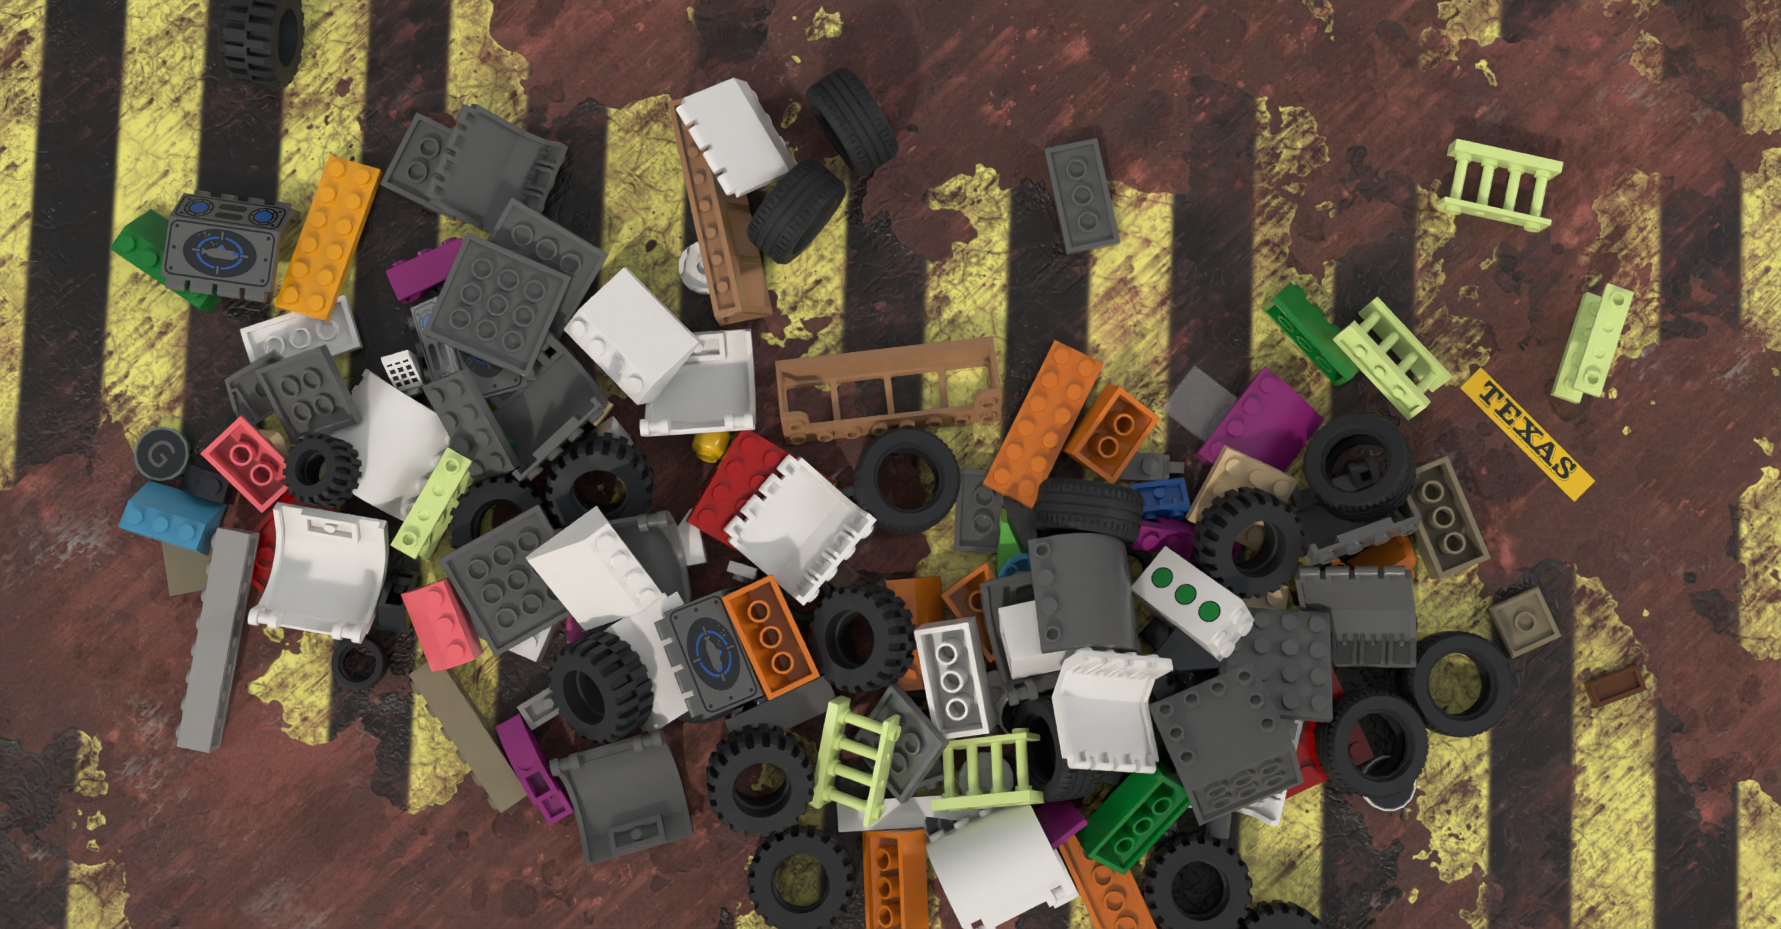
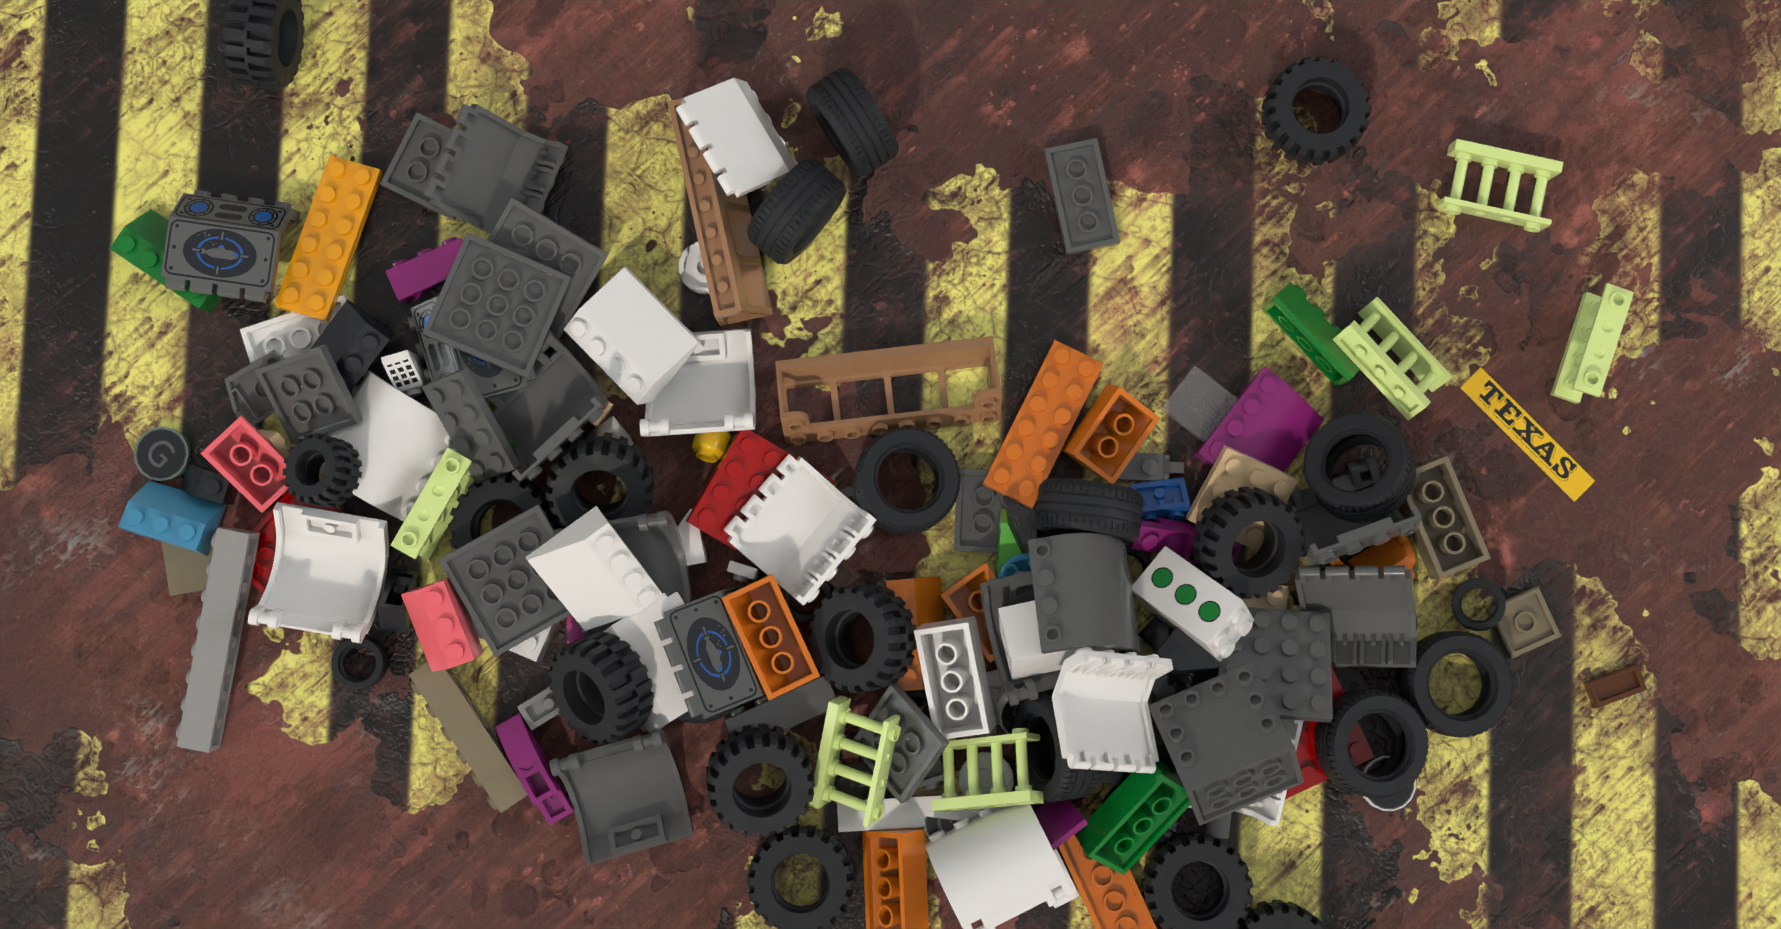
(353, 341): none -> black slope
(1340, 87): none -> black tyre
(1478, 583): none -> black tyre

